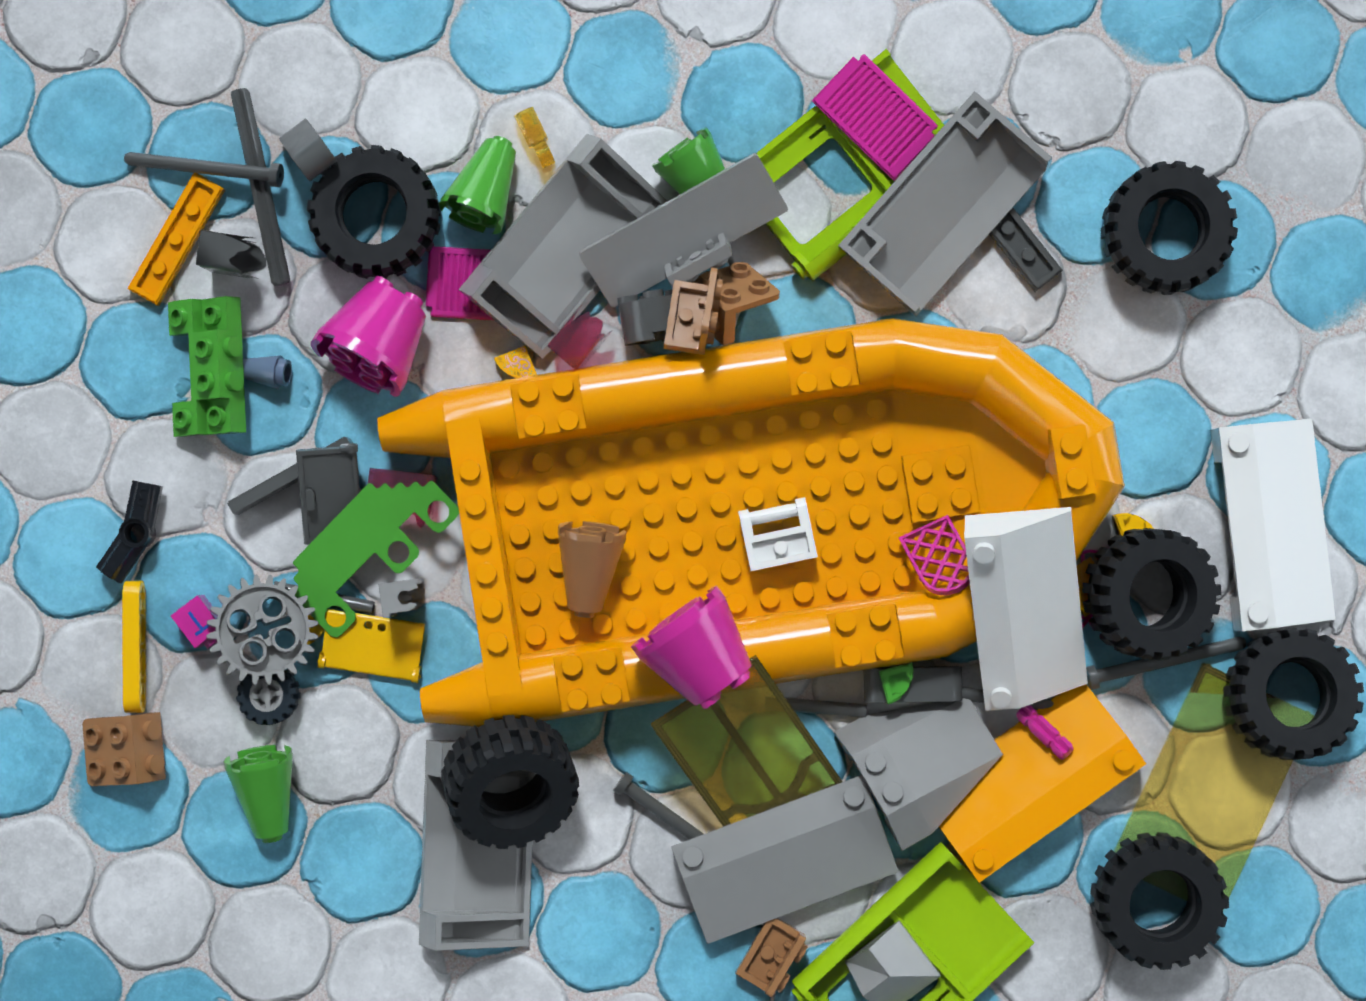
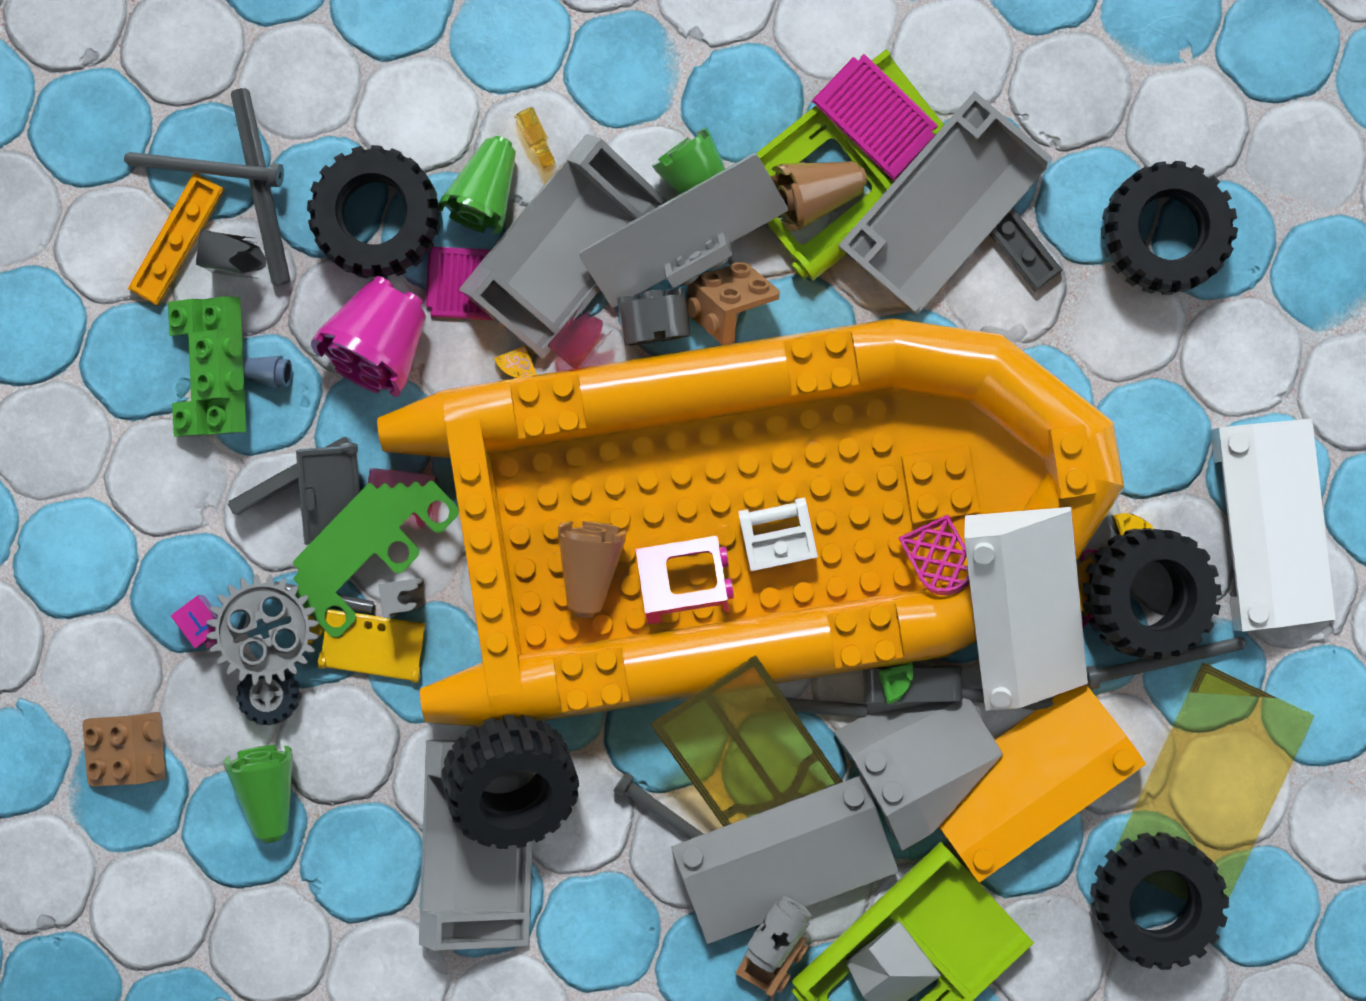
(124, 551): black piece -> none
(134, 646): yellow beam -> none
(307, 149): dark grey beam -> none
(655, 582): none -> window
(693, 315): medium nougat bracket -> none
(697, 650): dark pink cone -> none
(772, 951): none -> light grey piece
(816, 189): none -> medium nougat cone
(1045, 732): dark pink axle -> none
(1336, 688): black tyre -> none

